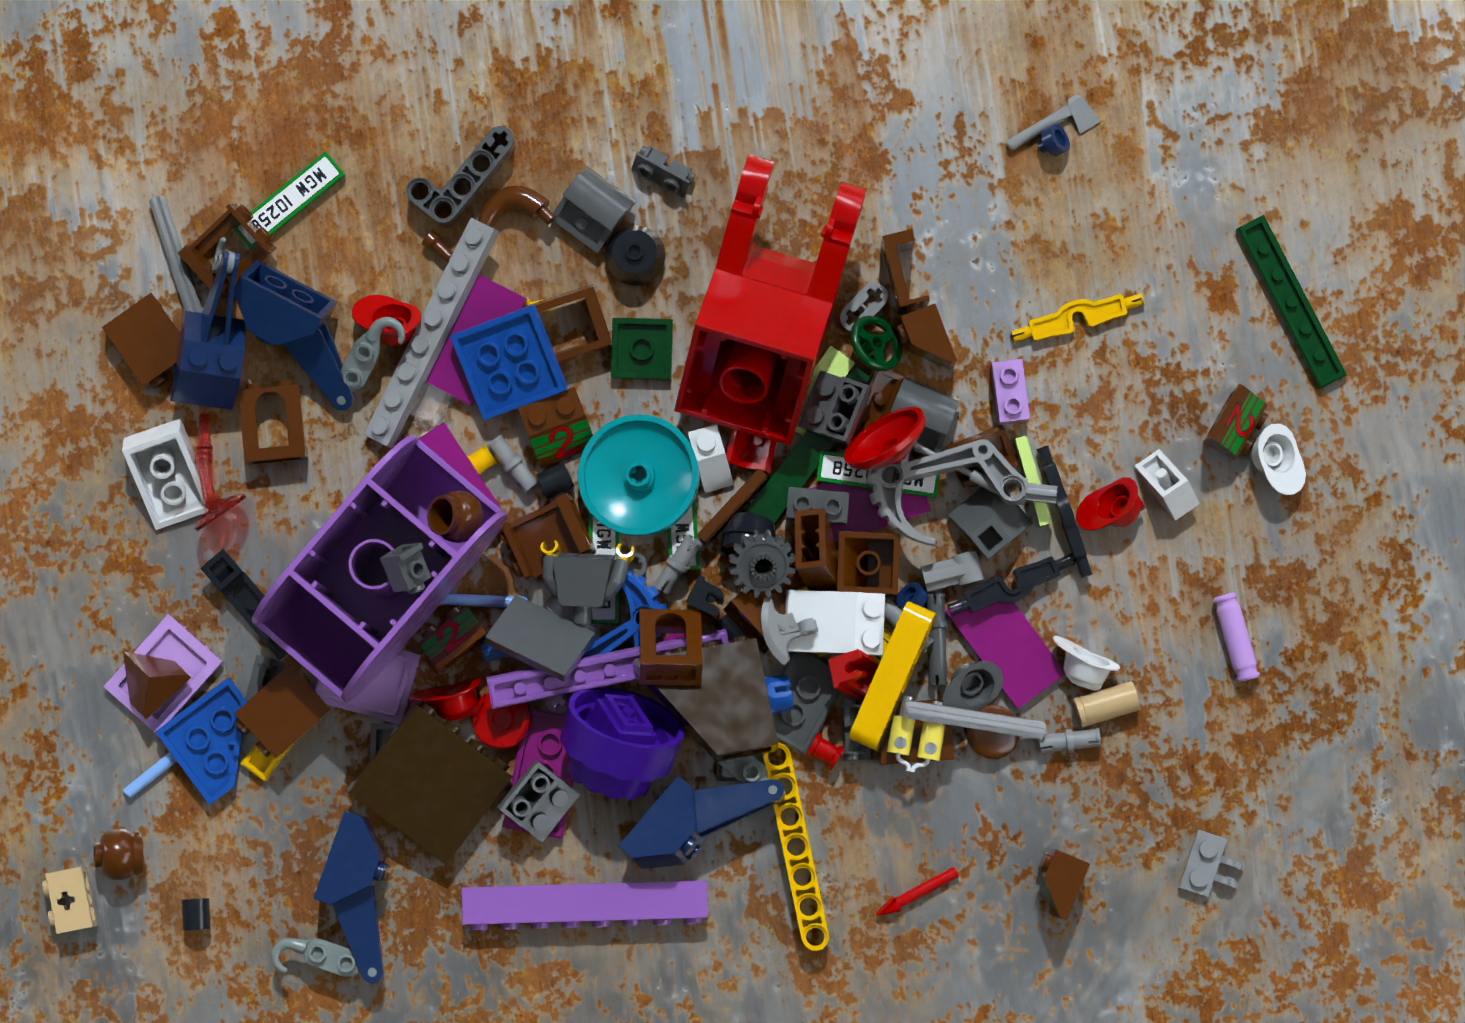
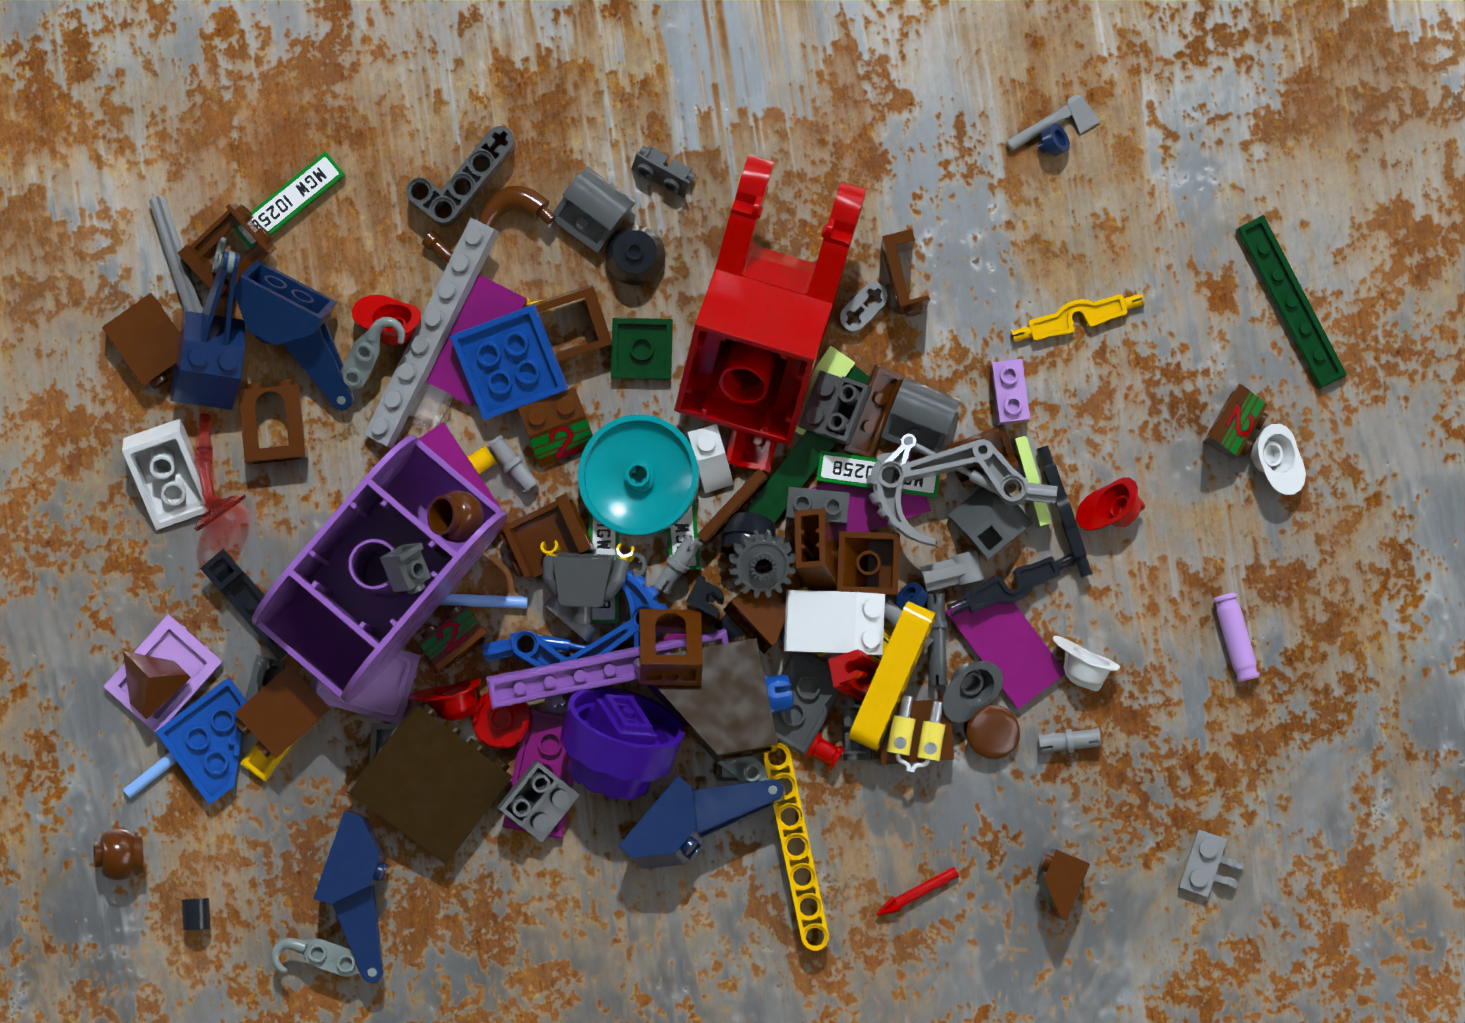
(81, 912): tan brick -> none
(539, 638): dark grey tile -> none
(555, 480): black beam -> none
(584, 902): medium lavender brick -> none
(782, 629): light grey piece -> none
(870, 347): dark green piece -> none
(886, 439): red dish -> none
(926, 336): reddish brown slope -> none
(973, 719): light grey axle -> none
(1106, 704): tan pin -> none
(1167, 484): white slope -> none

